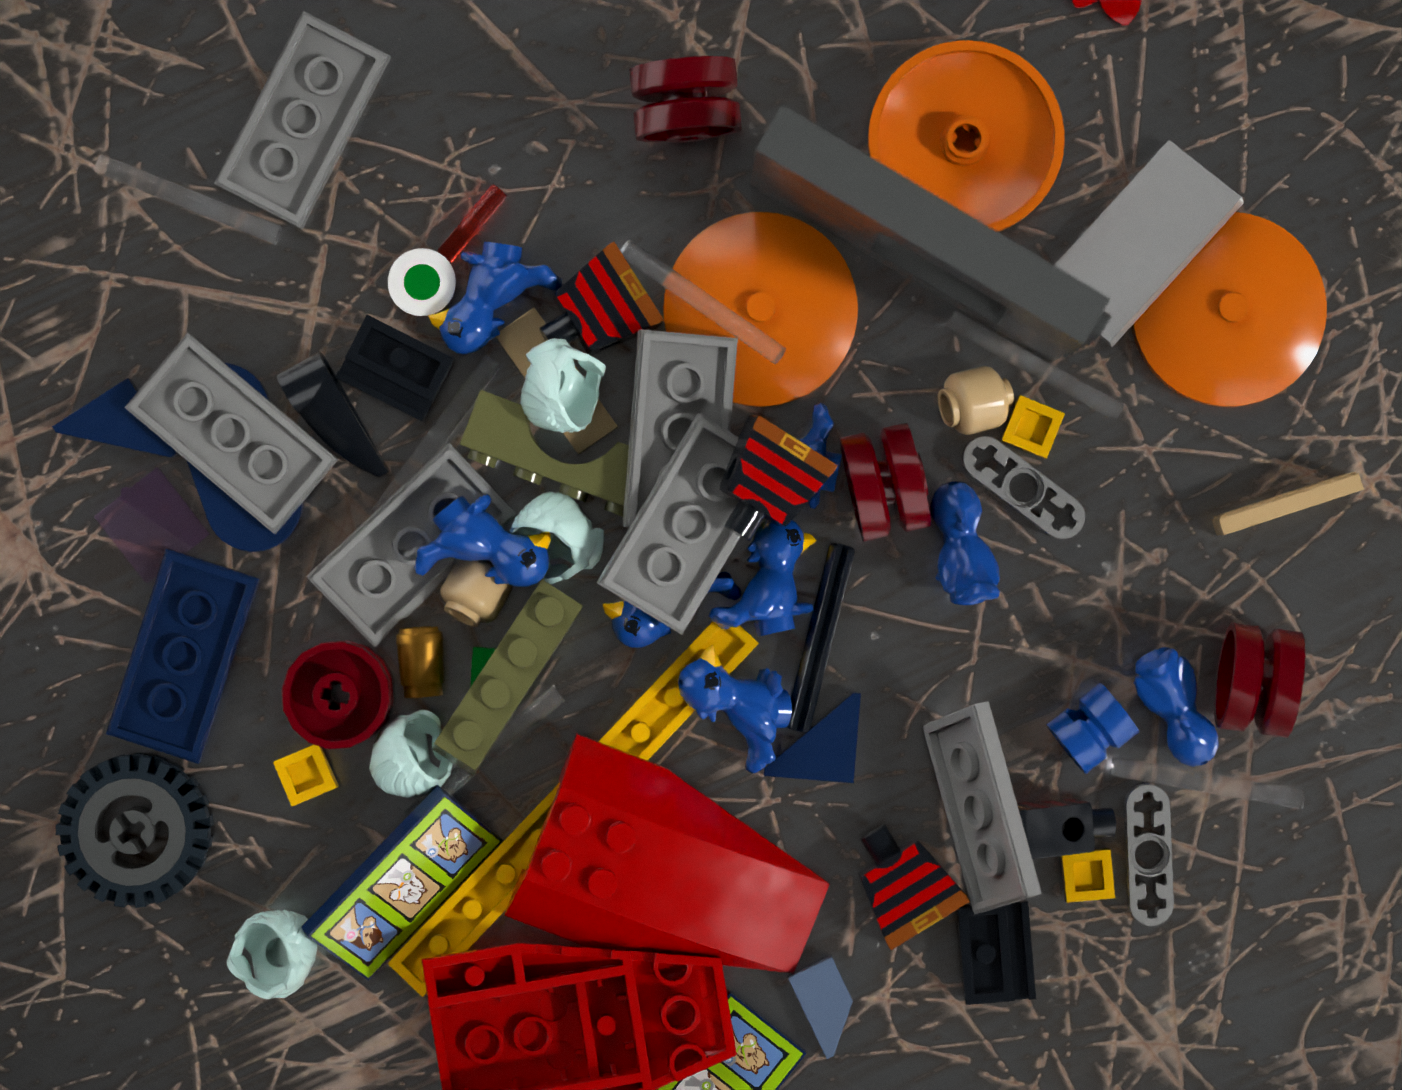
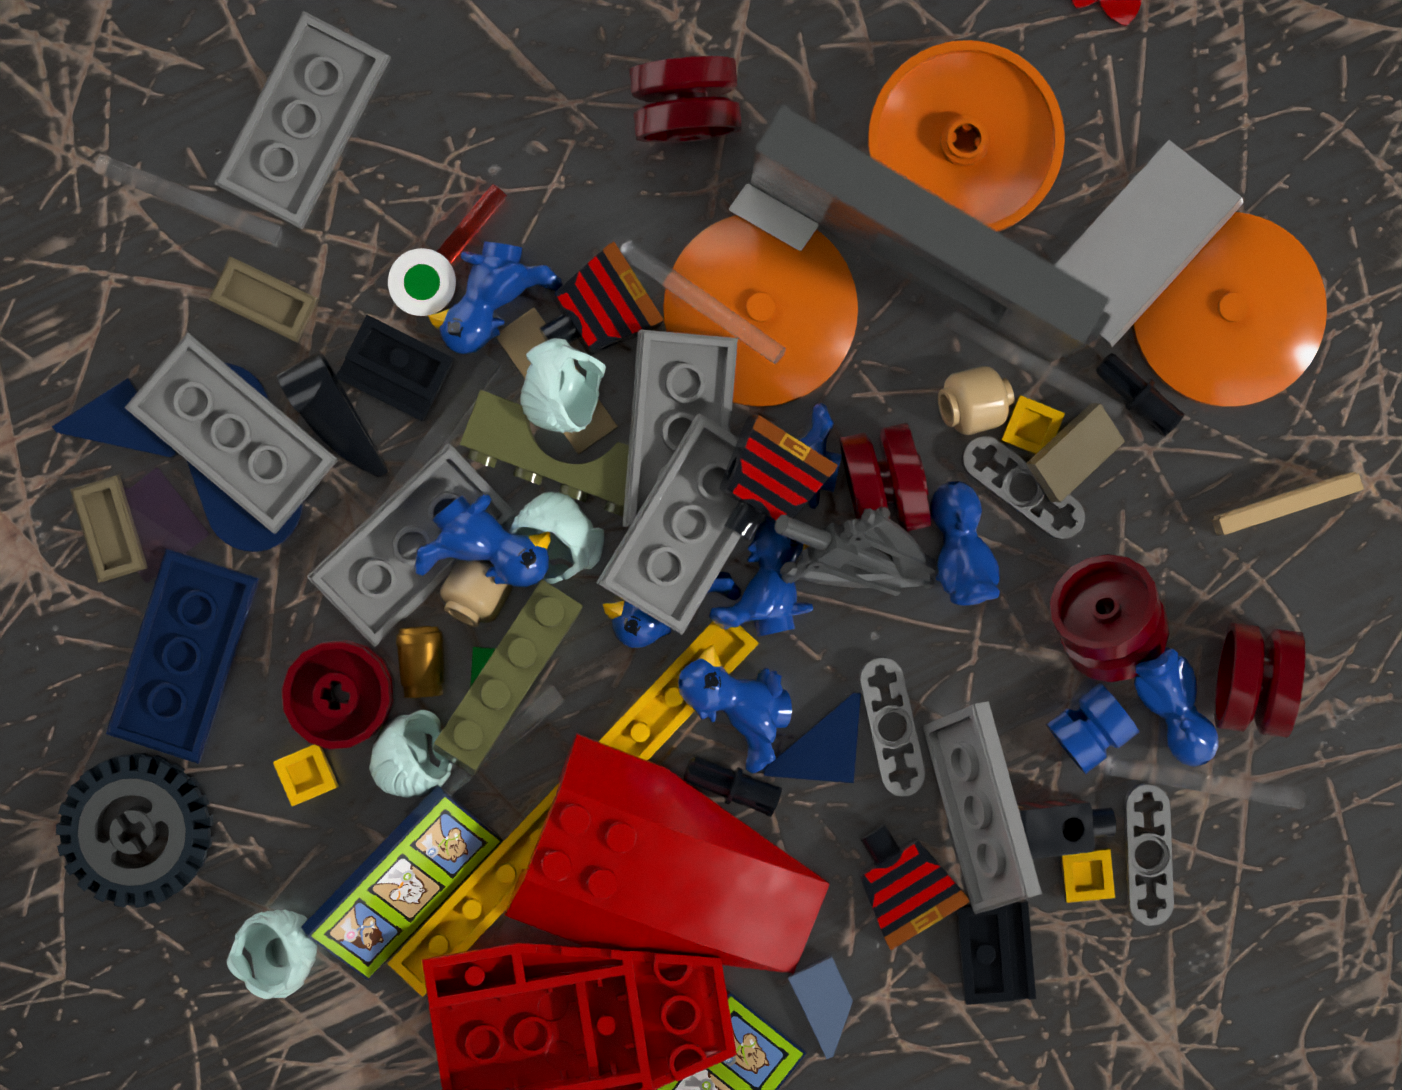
(109, 528): none -> dark tan tile
(263, 299): none -> dark tan tile
(733, 785): none -> black axle
(773, 217): none -> white sticker
(820, 635): black axle -> none
(859, 555): none -> dark grey bar
(888, 764): none -> light grey beam
(1075, 452): none -> dark tan tile
(1109, 617): none -> dark red wheel
(1140, 394): none -> black axle

